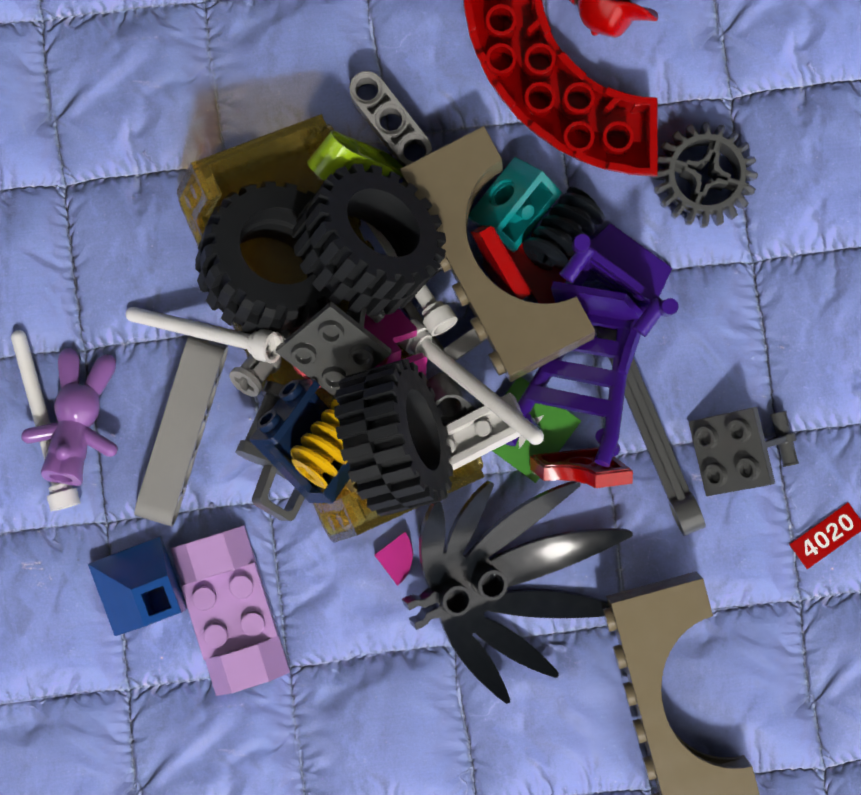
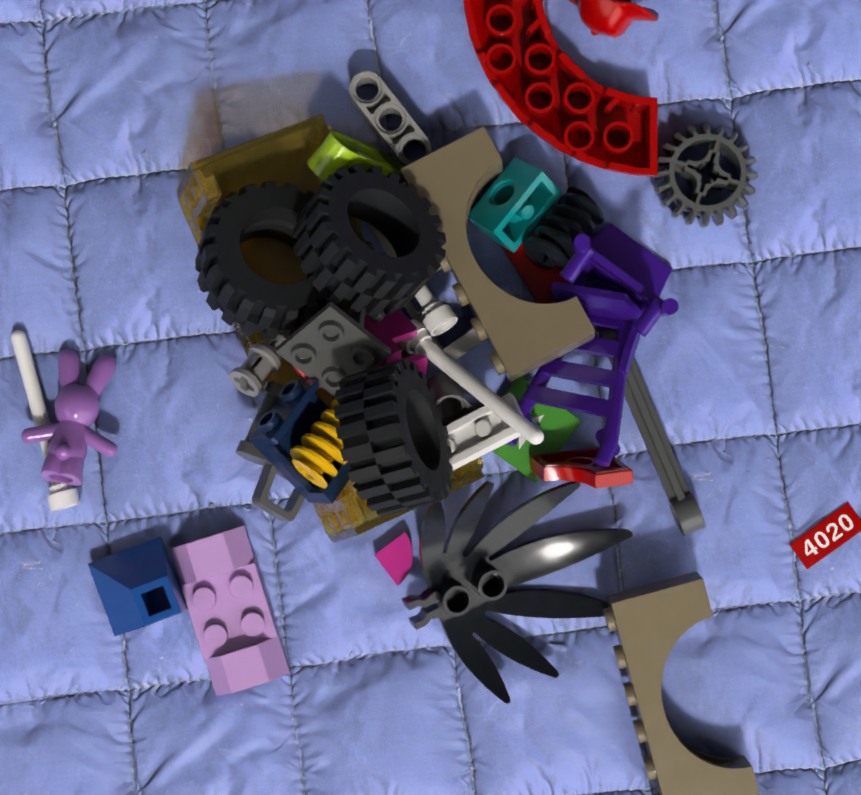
(181, 430): light grey beam -> none
(259, 344): white piece -> none
(499, 263): red tile -> none
(734, 450): dark grey plate -> none

